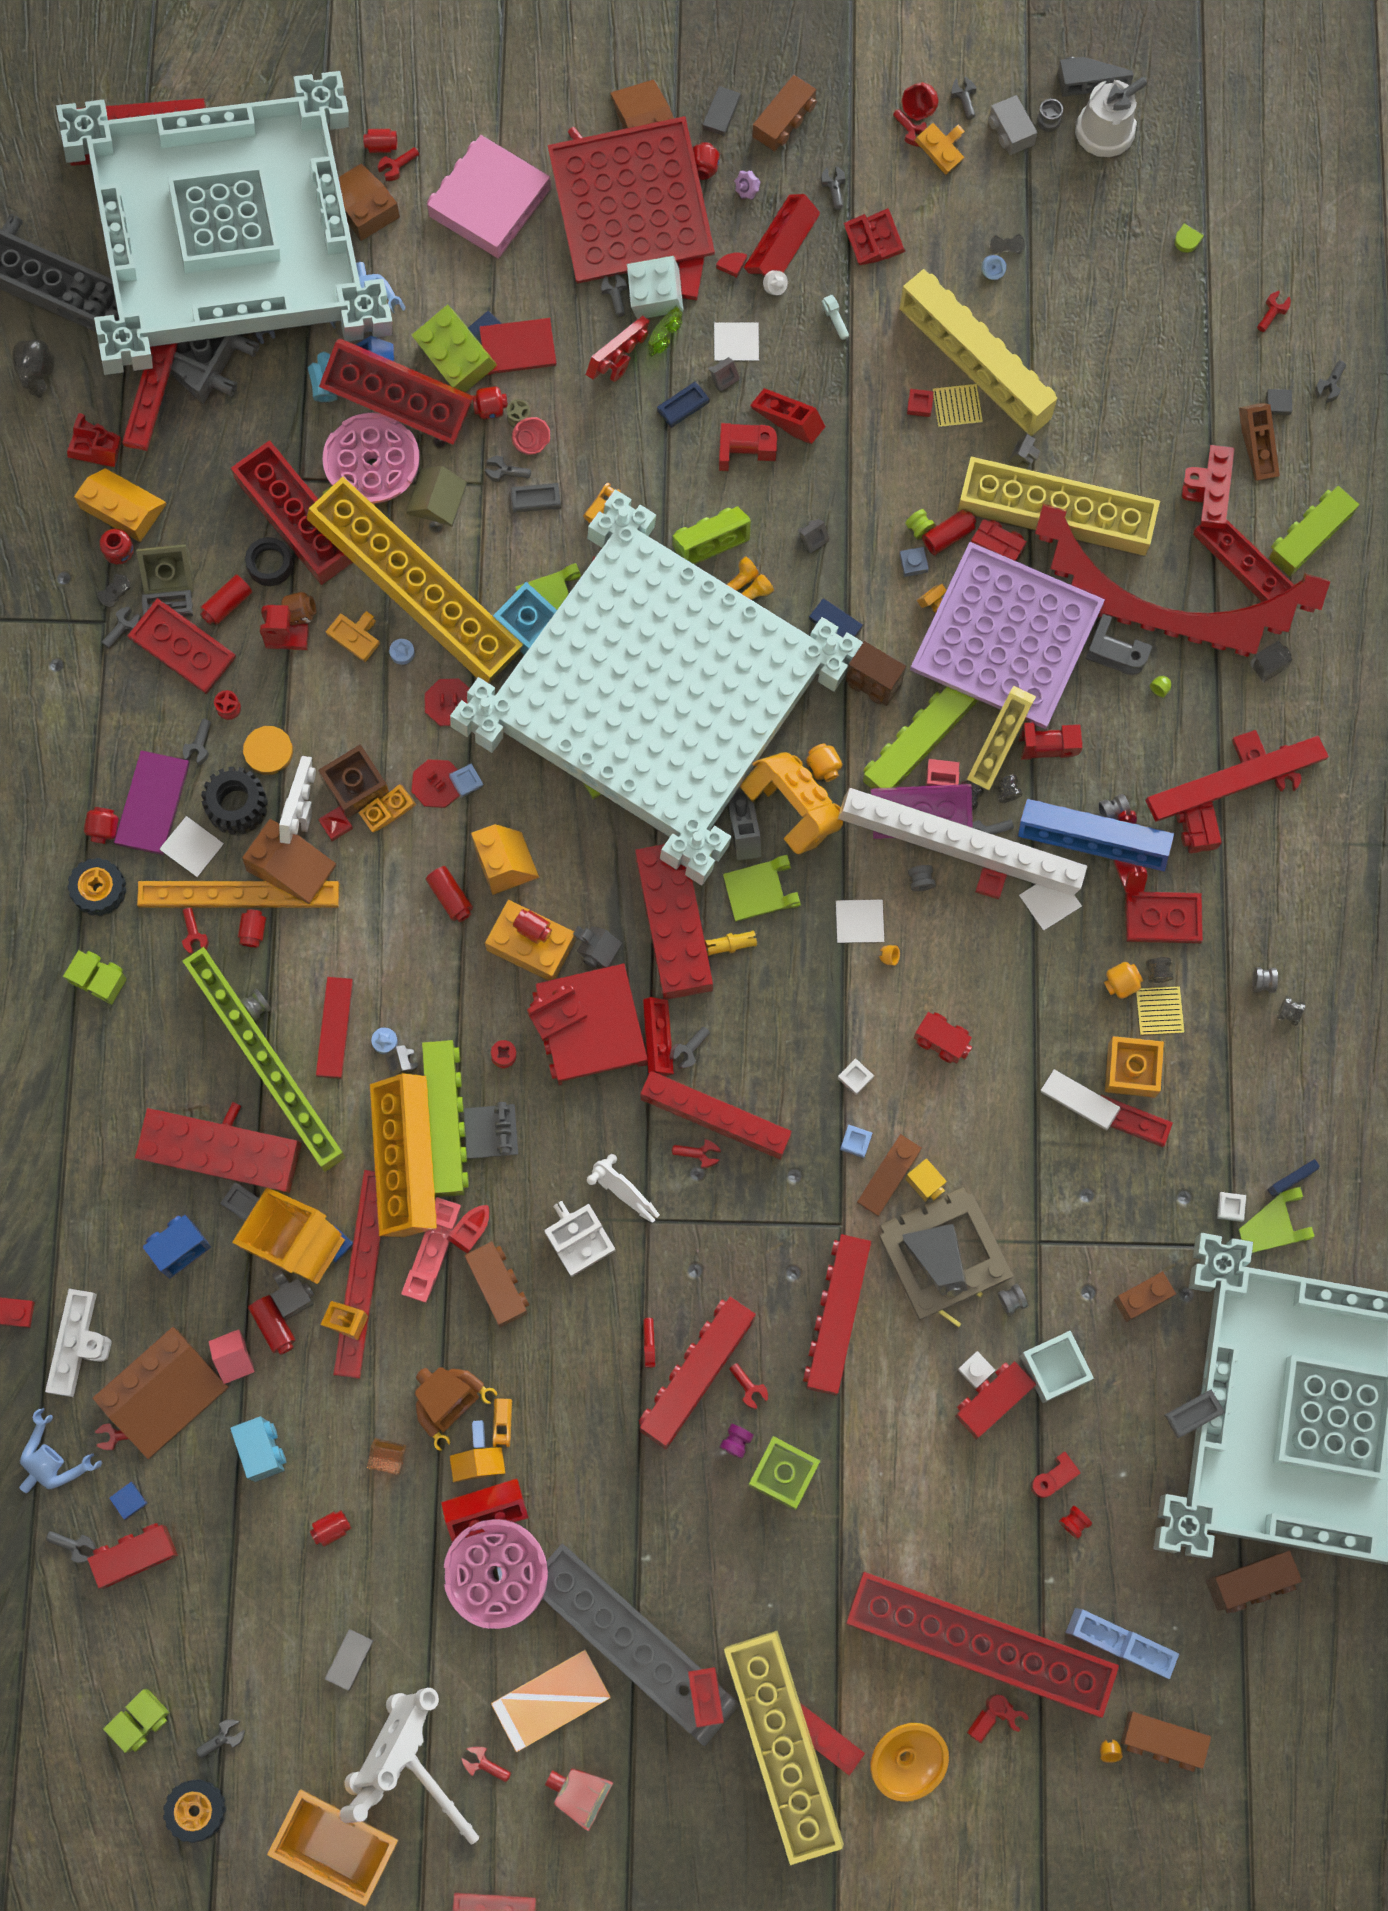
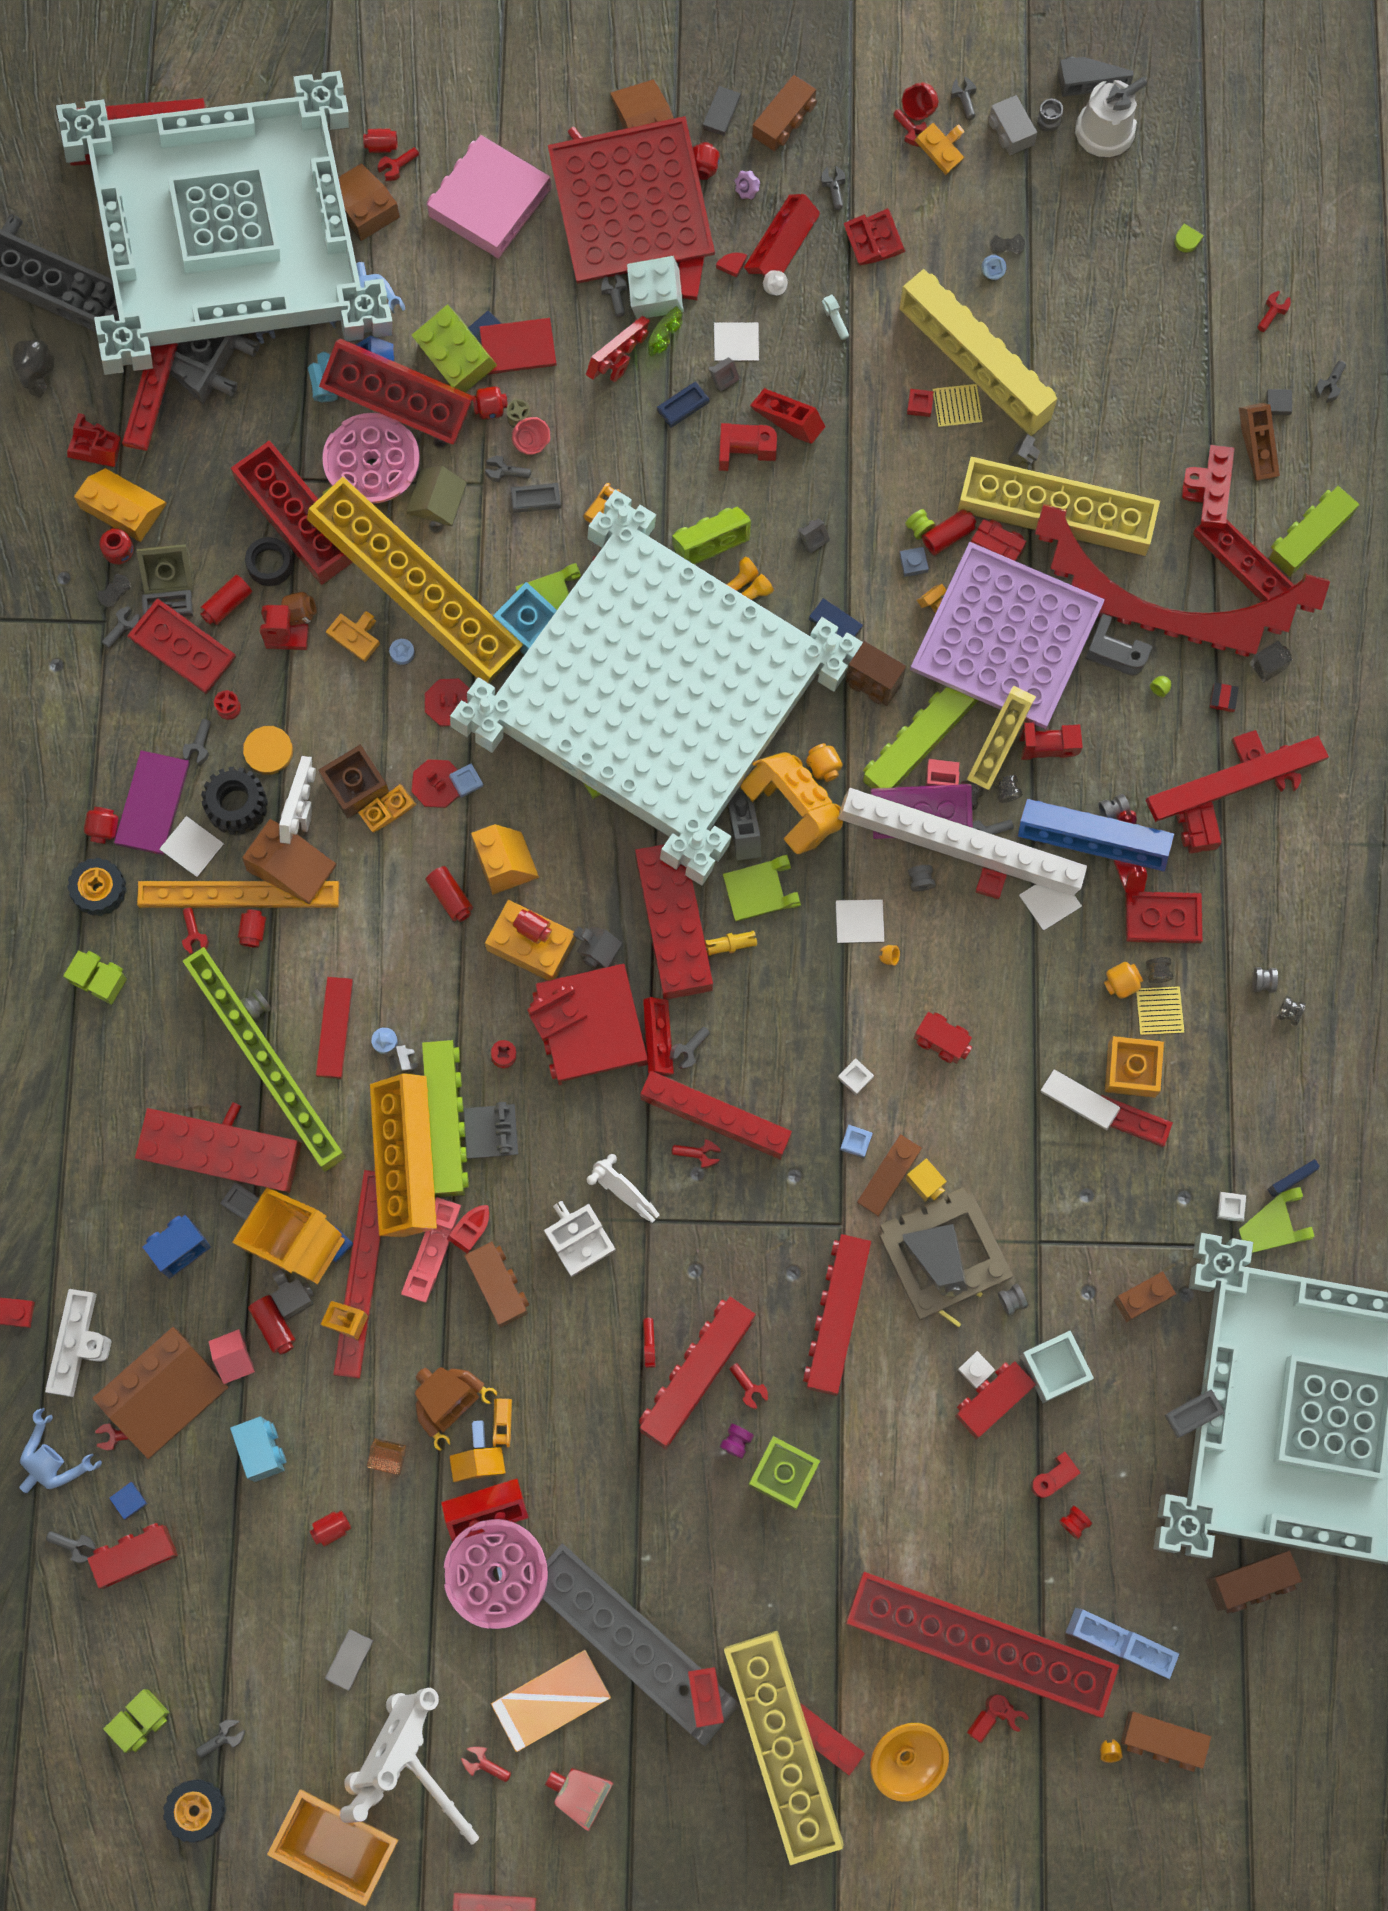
(335, 823): red tile -> none
(1224, 697): none -> tile

